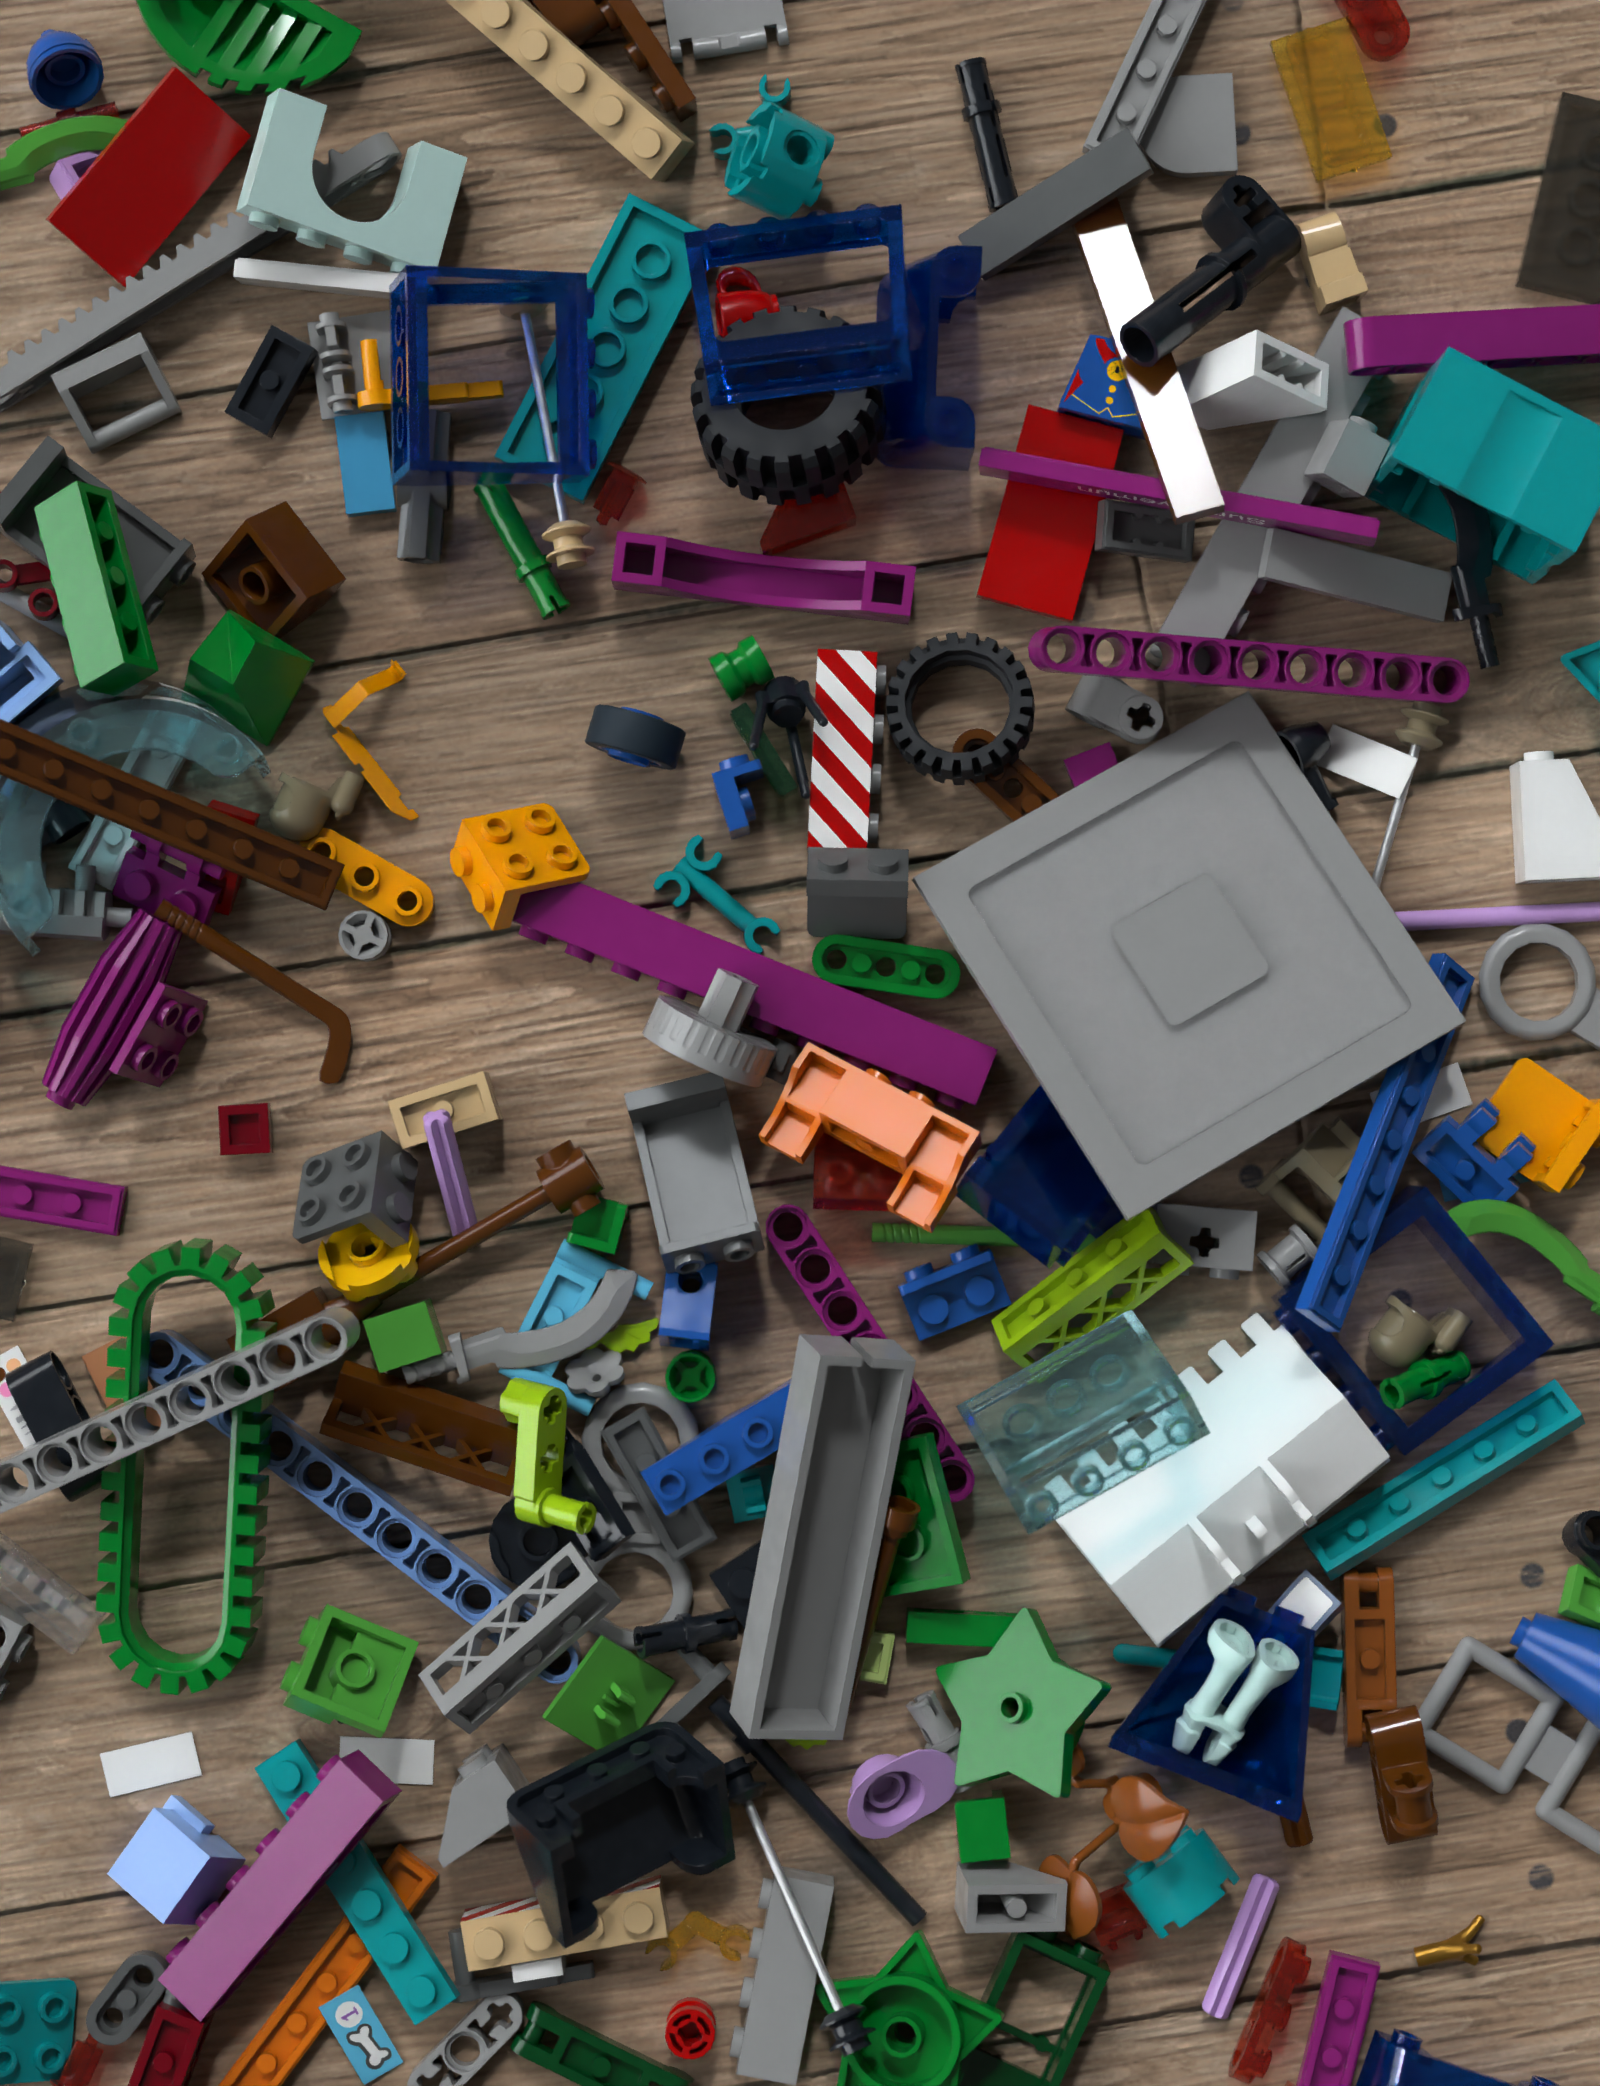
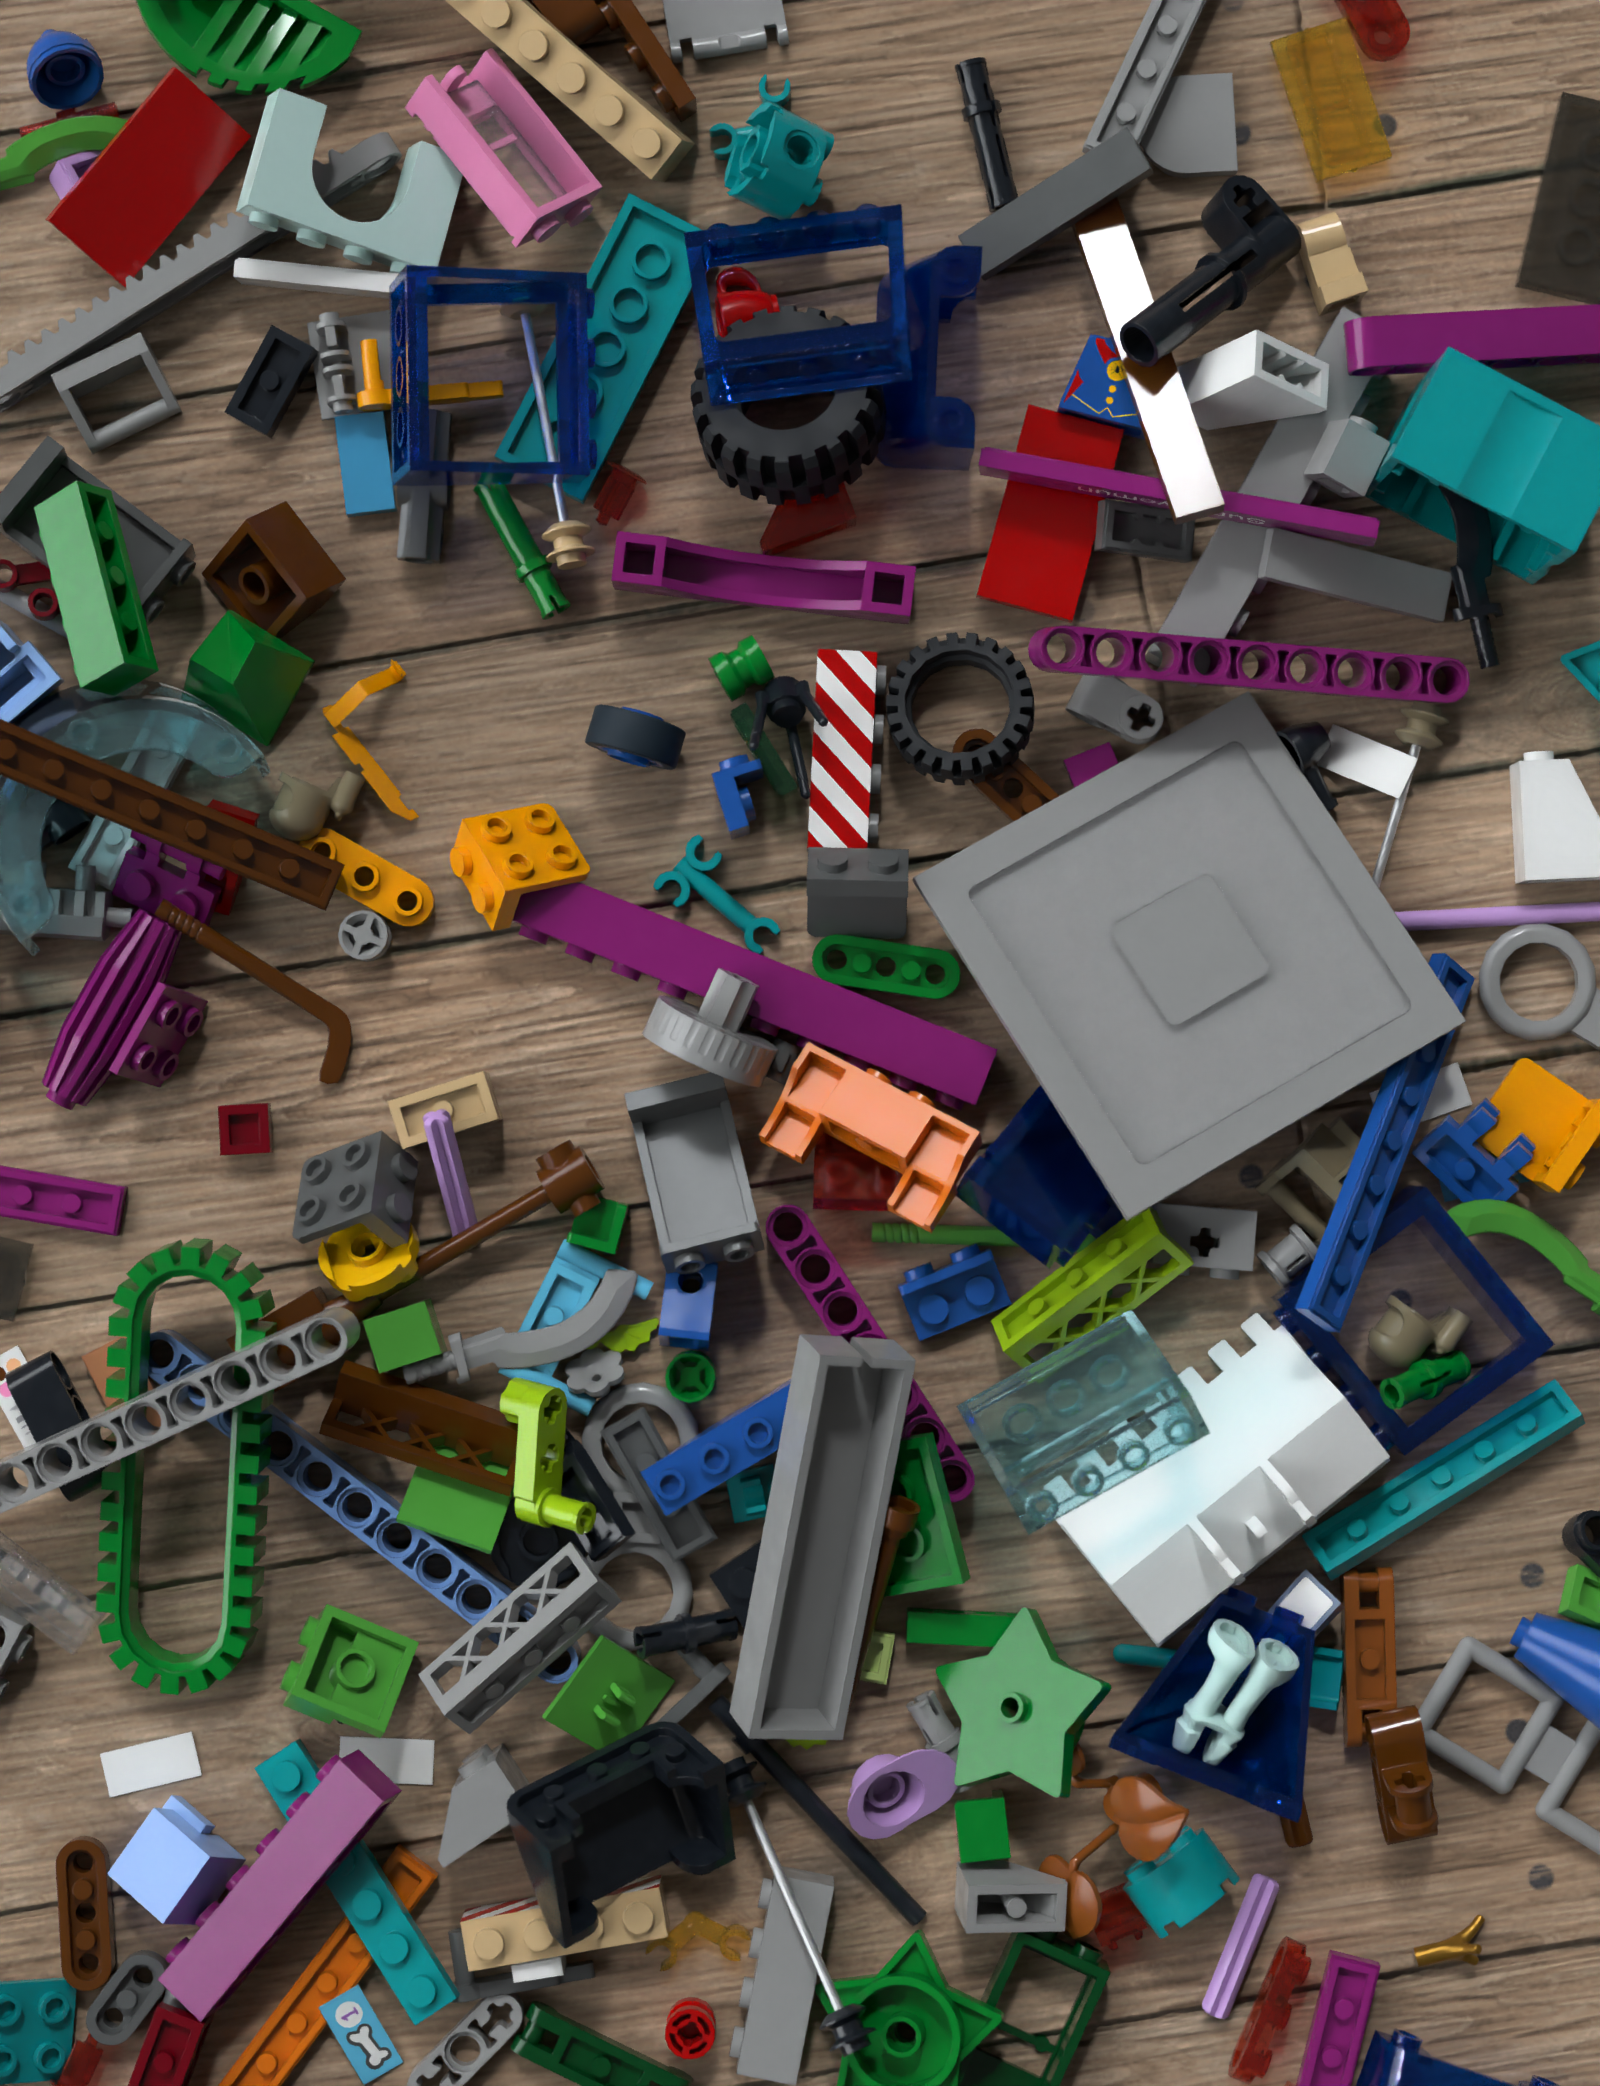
(78, 1933): none -> reddish brown plate
(455, 1507): none -> bright green piece
(506, 149): none -> bright pink door

